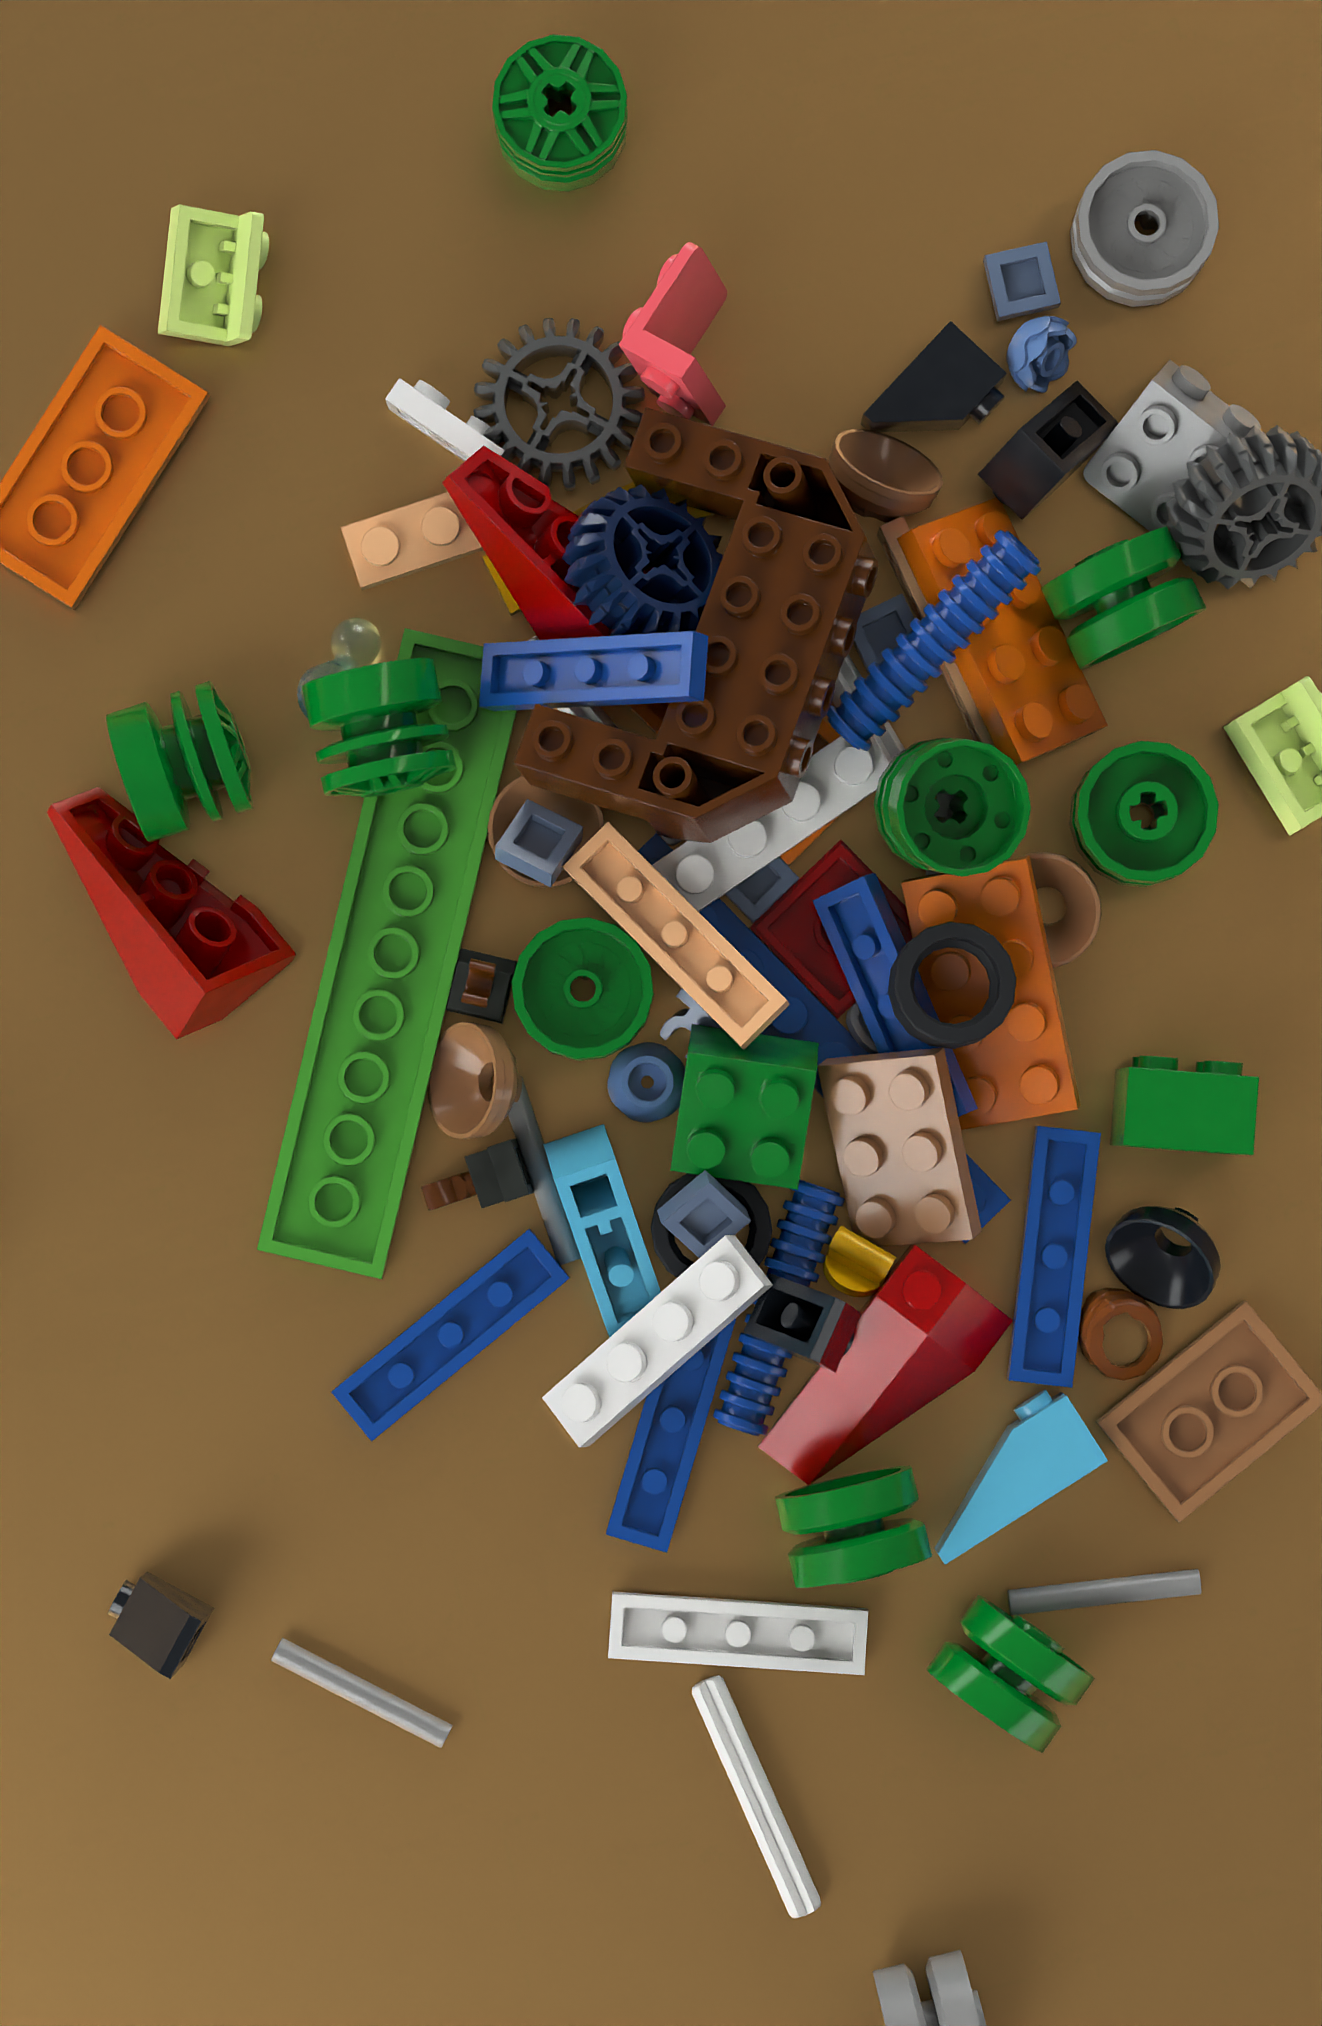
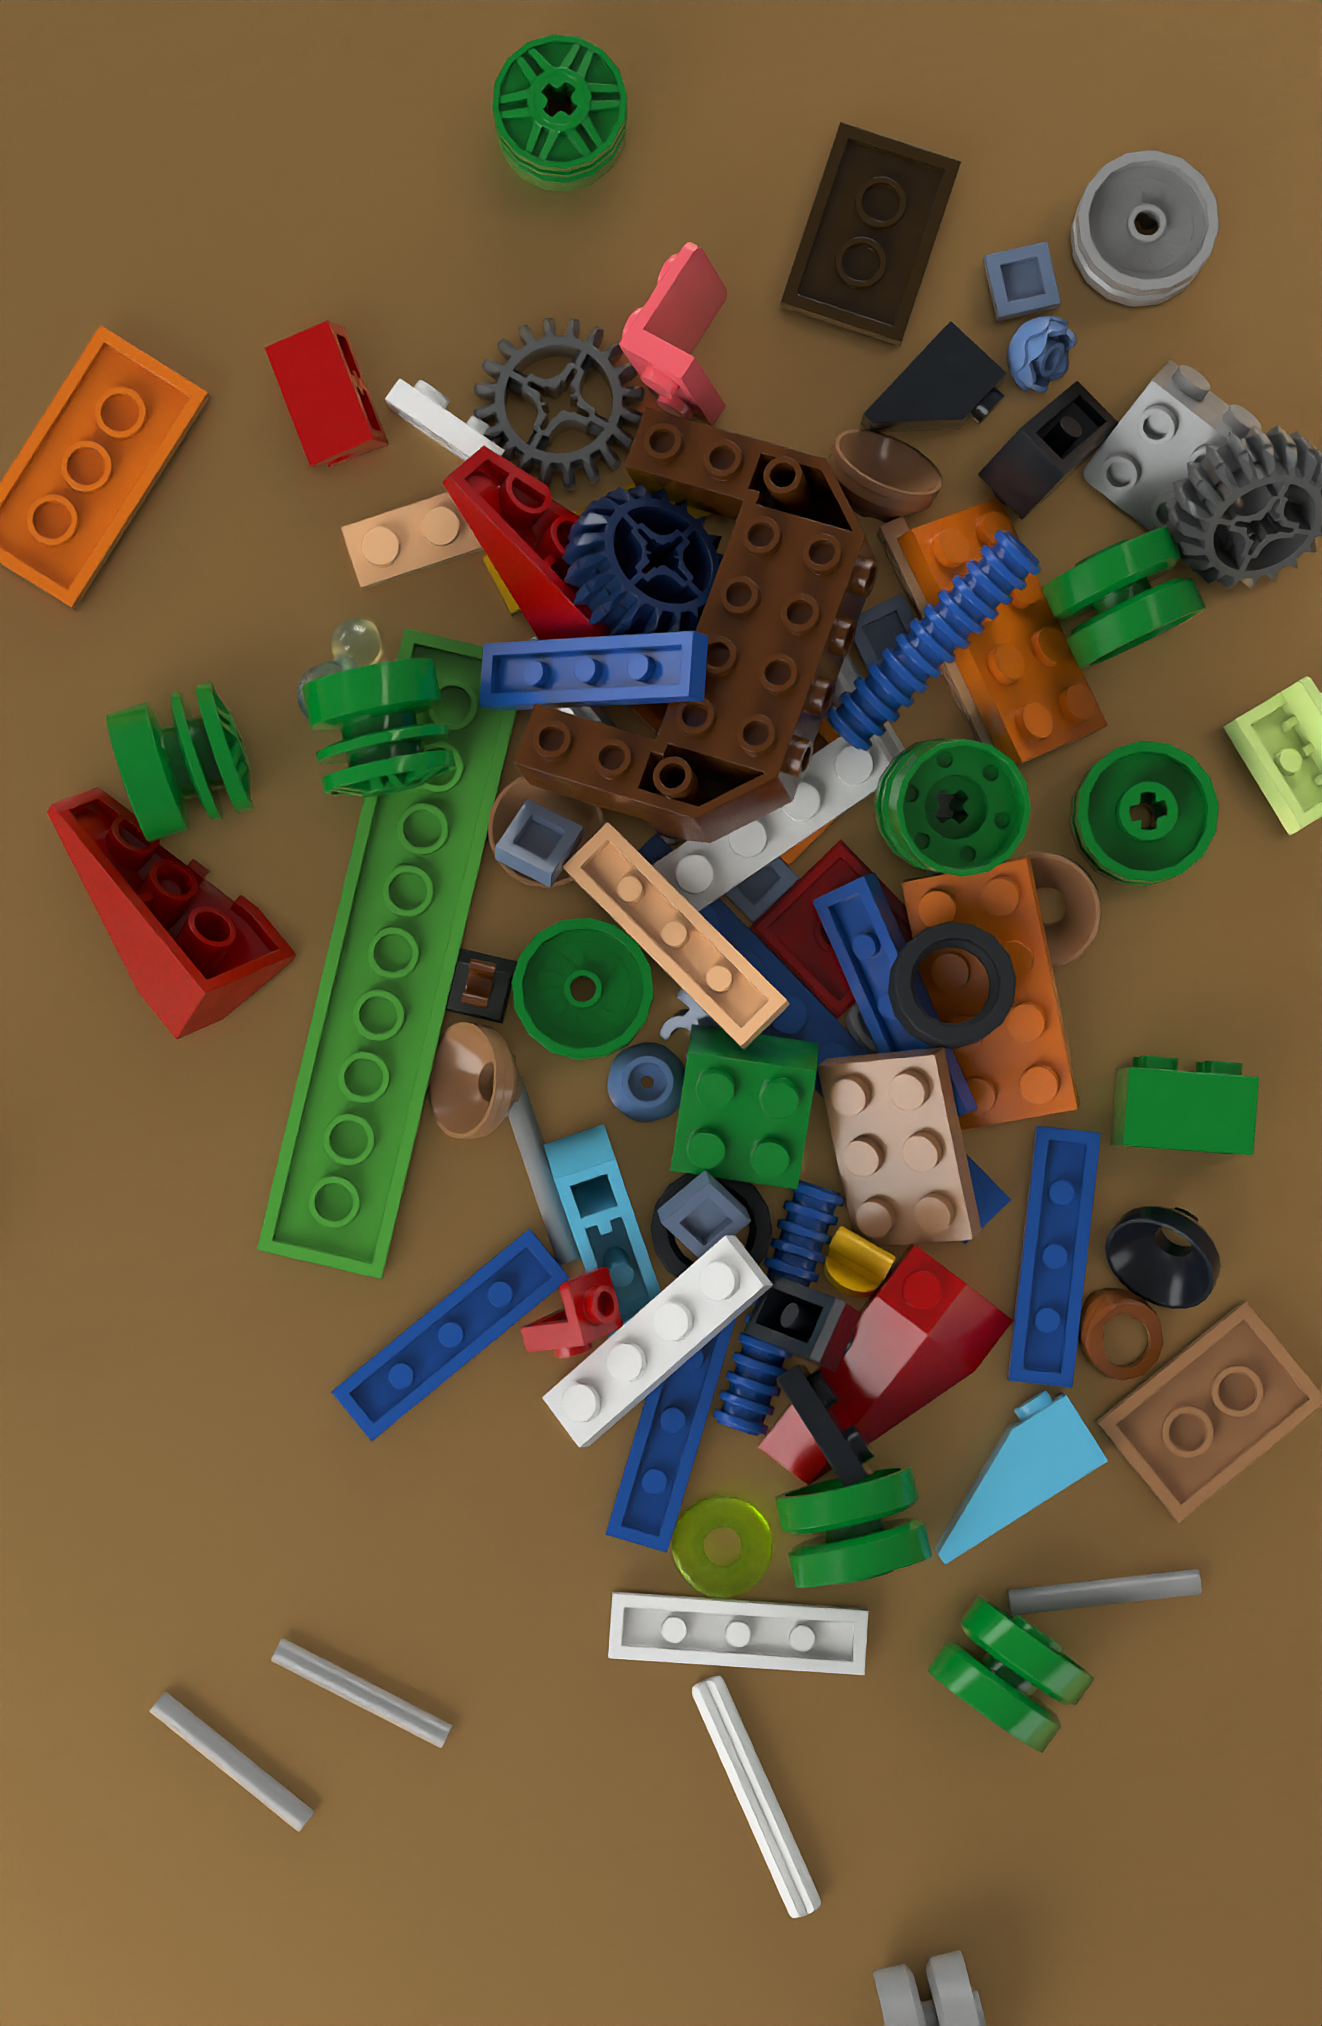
(158, 1622): black slope -> none
(212, 275): yellowish green bracket -> none
(232, 1761): none -> light grey bar
(326, 395): none -> red hinge
(493, 1176): pearl dark grey piece -> none
(588, 1315): none -> red bracket
(729, 1578): none -> clear neon green piece
(813, 1400): none -> black plate
(870, 234): none -> dark brown plate

